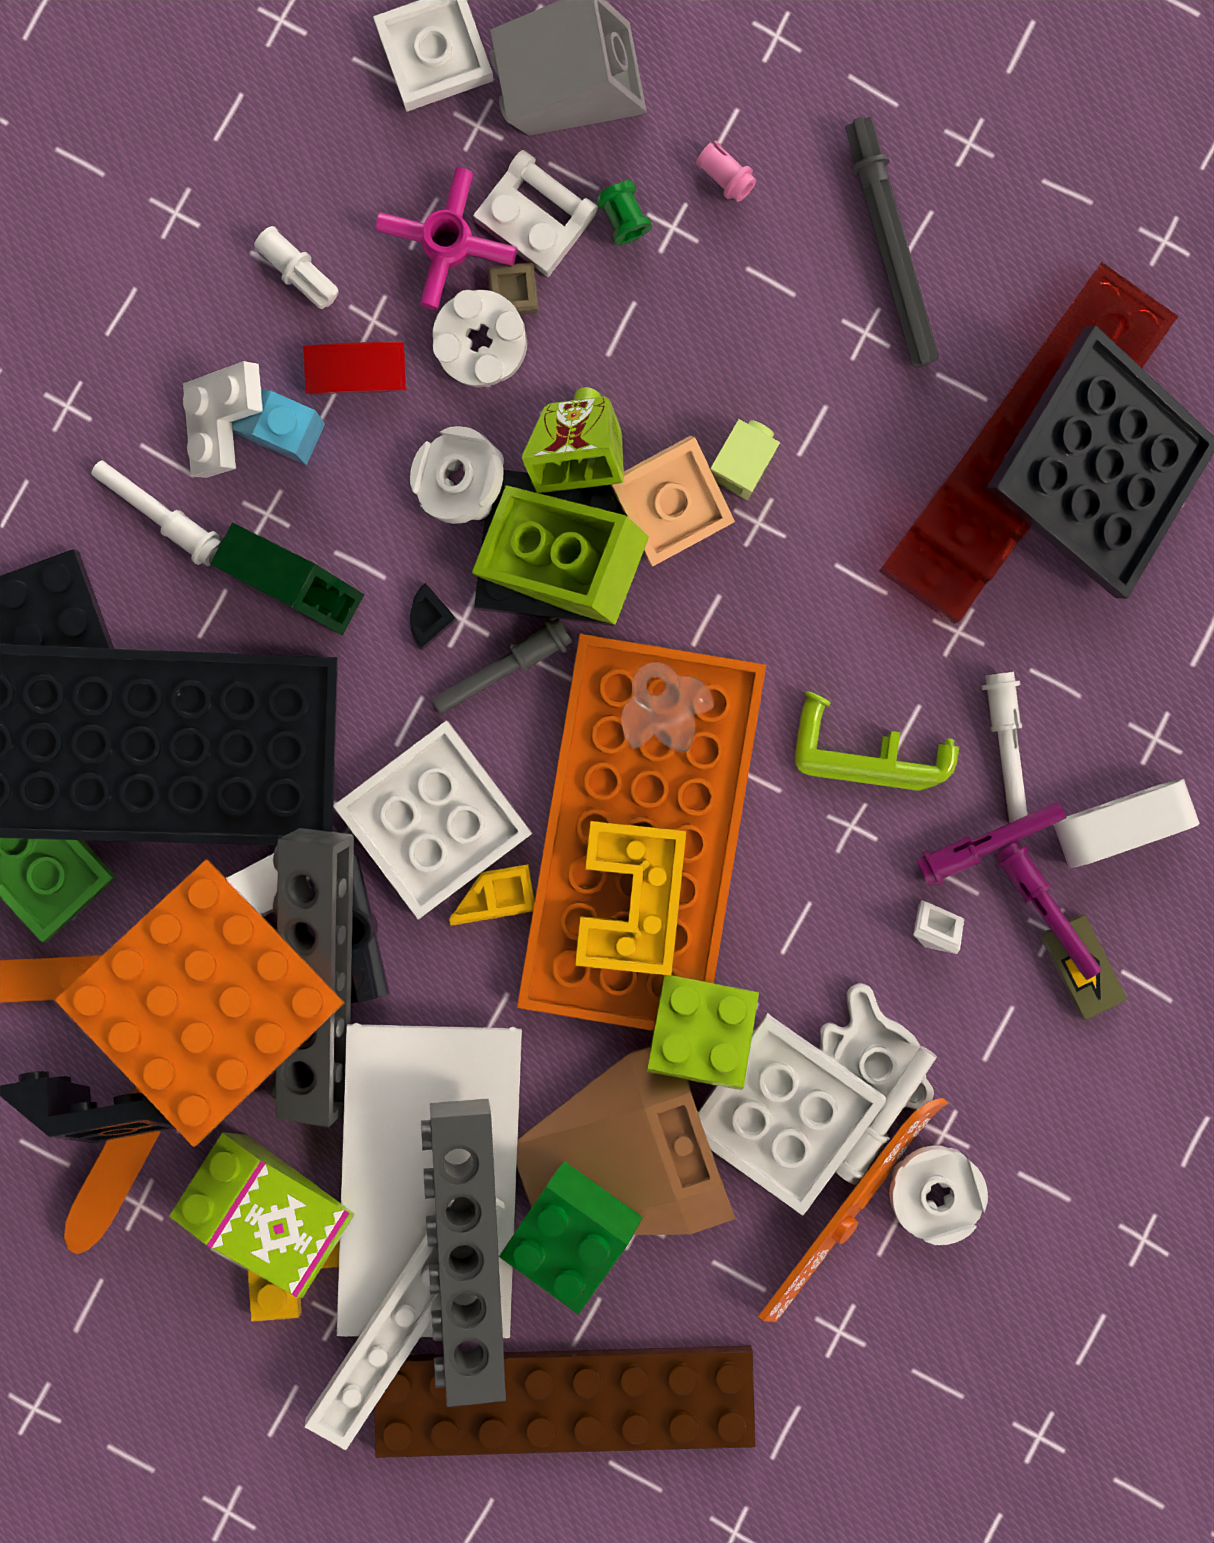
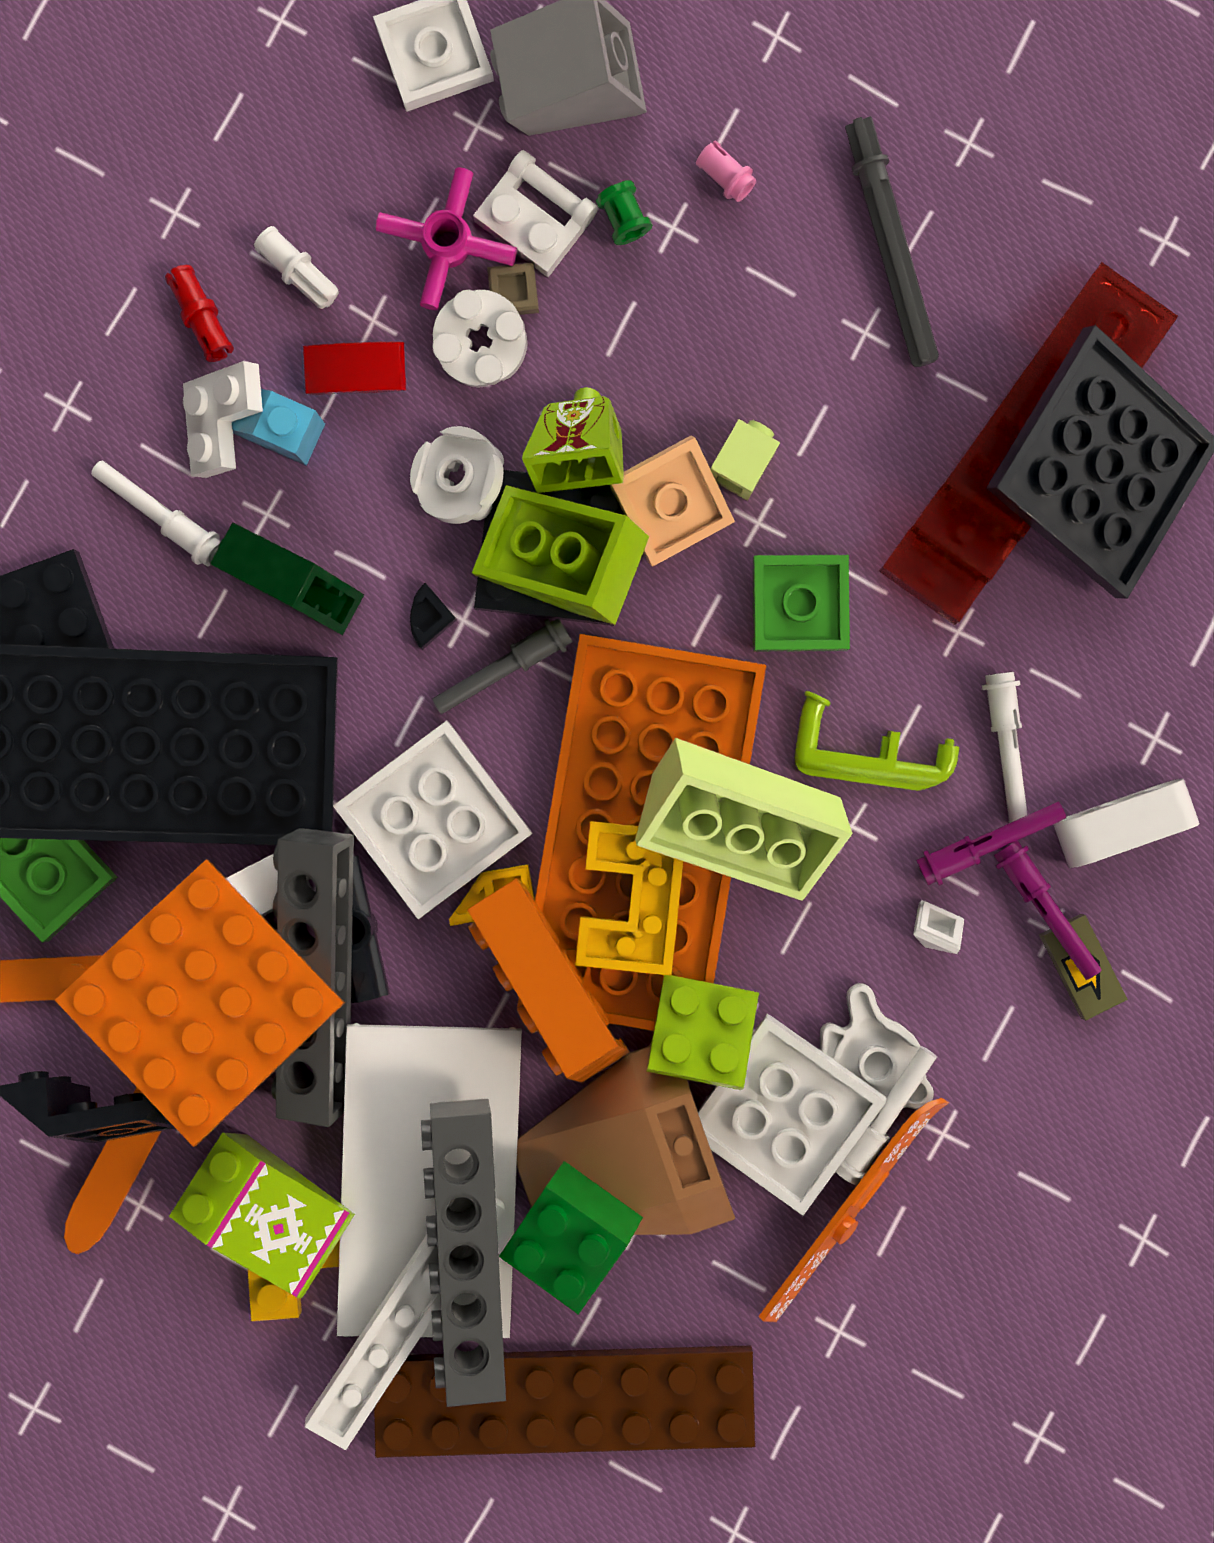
(199, 313): none -> red pin
(545, 983): none -> orange wedge
(667, 714): clear plate -> none
(741, 820): none -> yellowish green slope
(801, 603): none -> bright green plate
(961, 1207): white plate -> none

